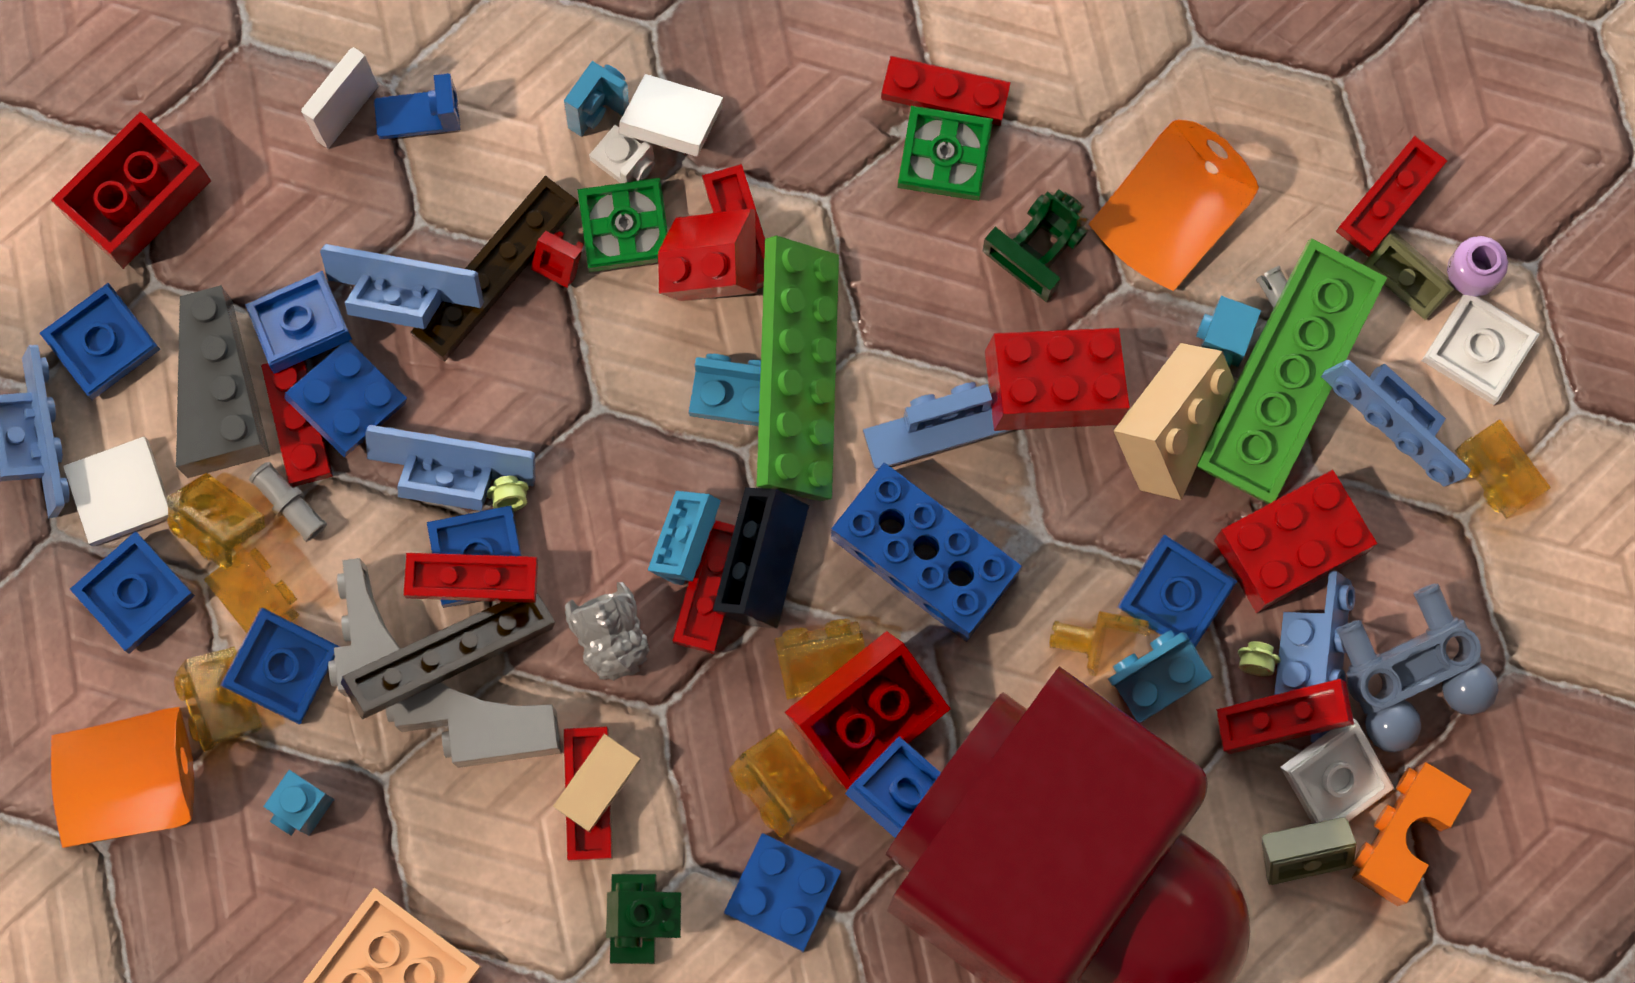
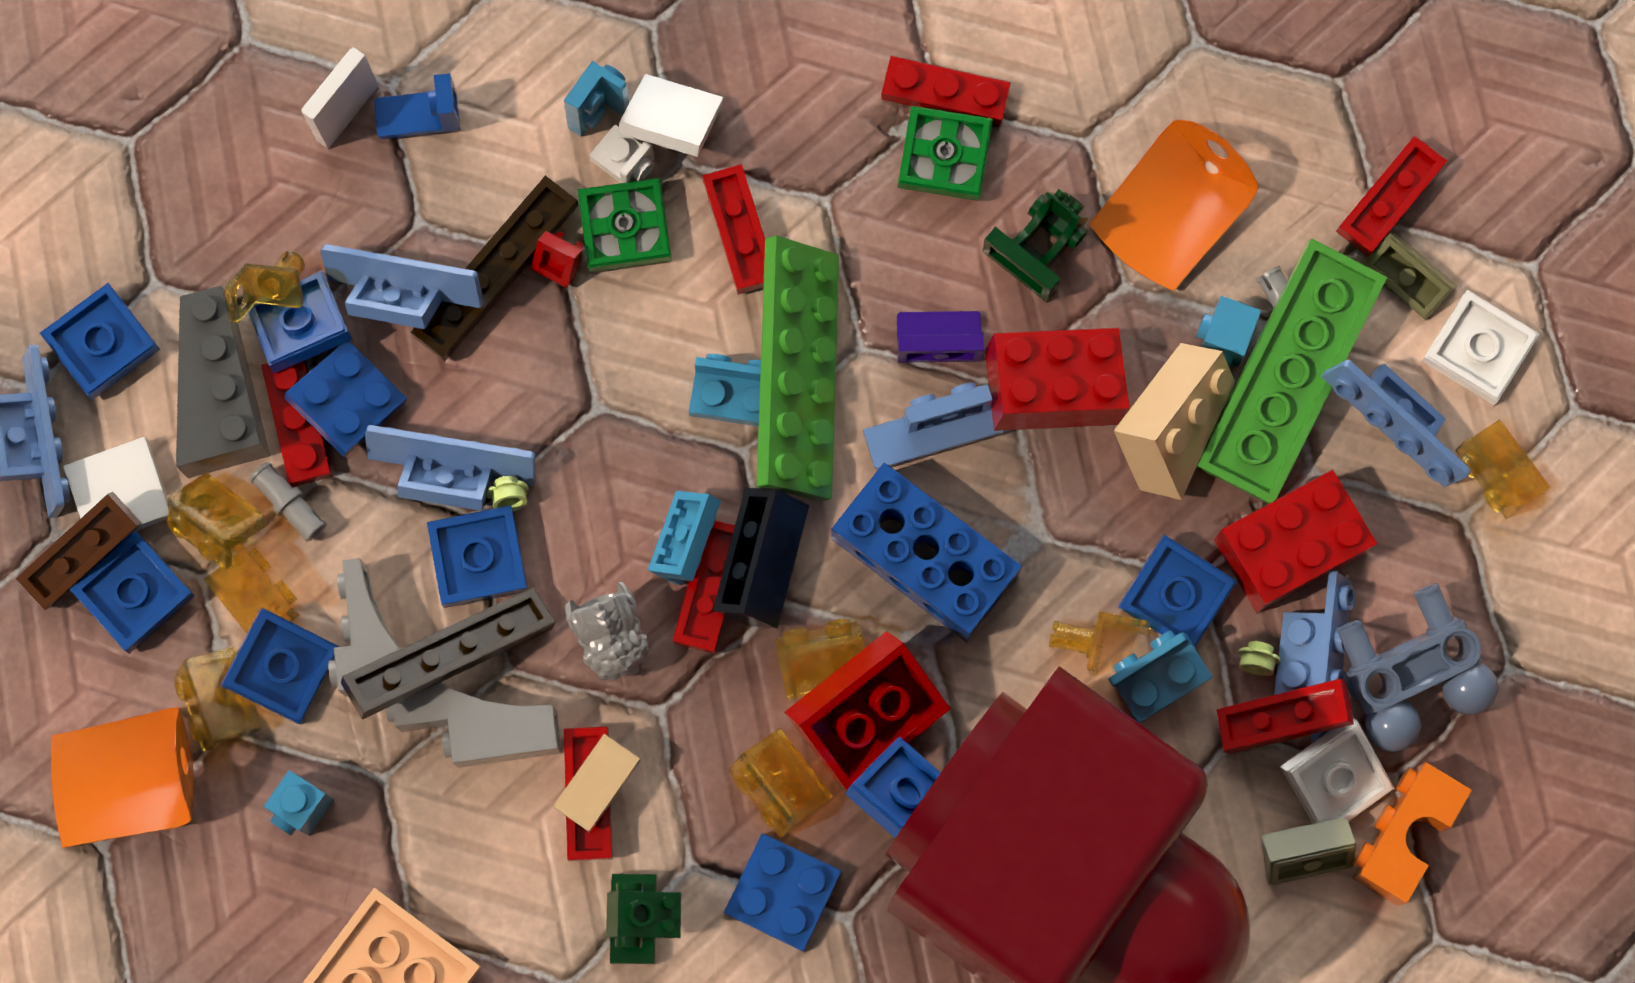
(79, 550): none -> reddish brown plate
(131, 189): red brick -> none
(266, 285): none -> clear yellow bracket
(471, 577): red plate -> none
(709, 256): red slope -> none
(939, 337): none -> dark purple panel
(1477, 266): lavender head -> none

